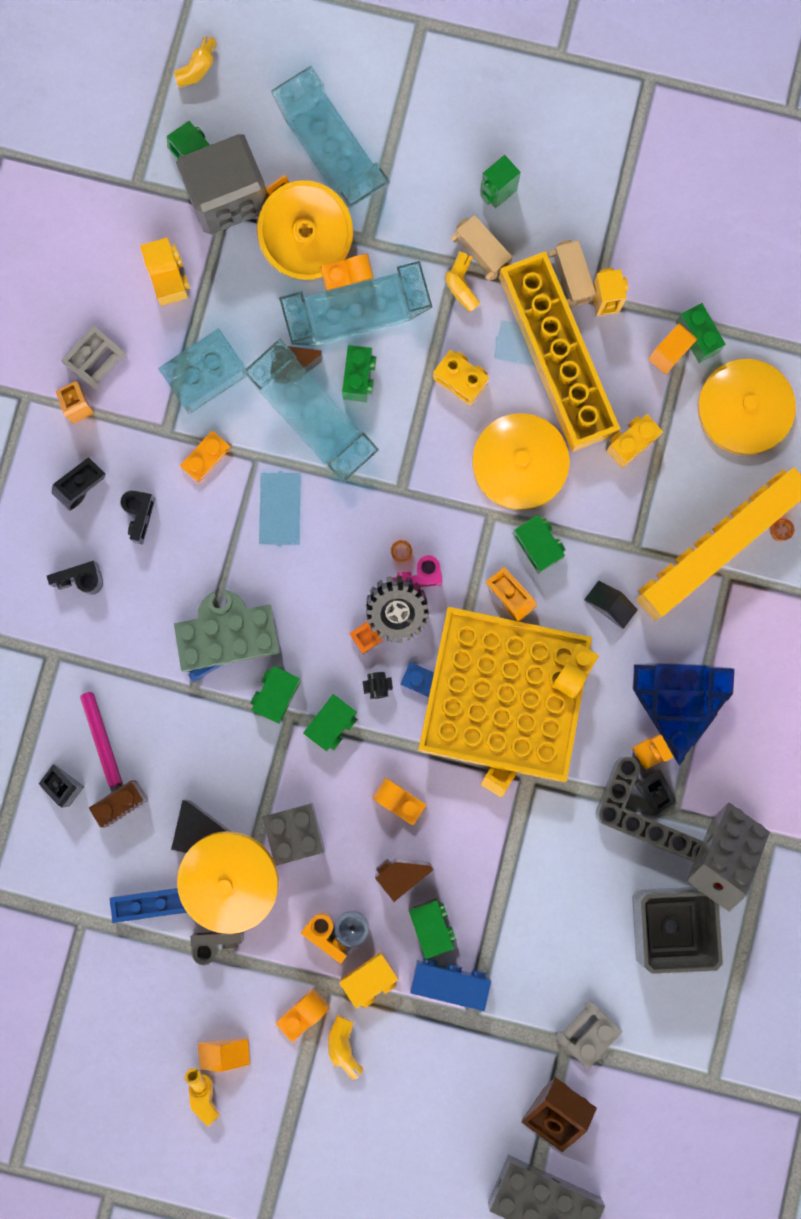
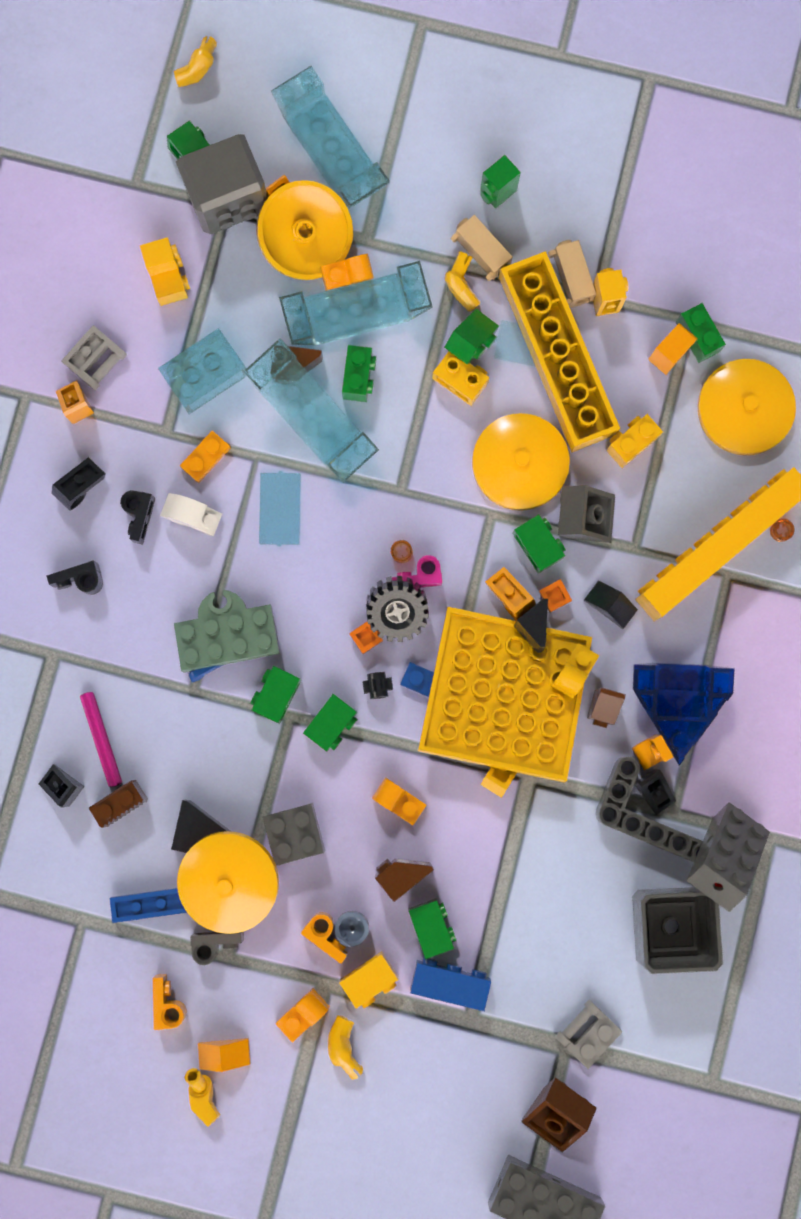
(161, 990): none -> light orange plate
(191, 513): none -> white brick
(472, 337): none -> green brick
(533, 625): none -> black slope
(556, 595): none -> orange plate
(586, 514): none -> dark grey slope
(605, 707): none -> reddish brown slope

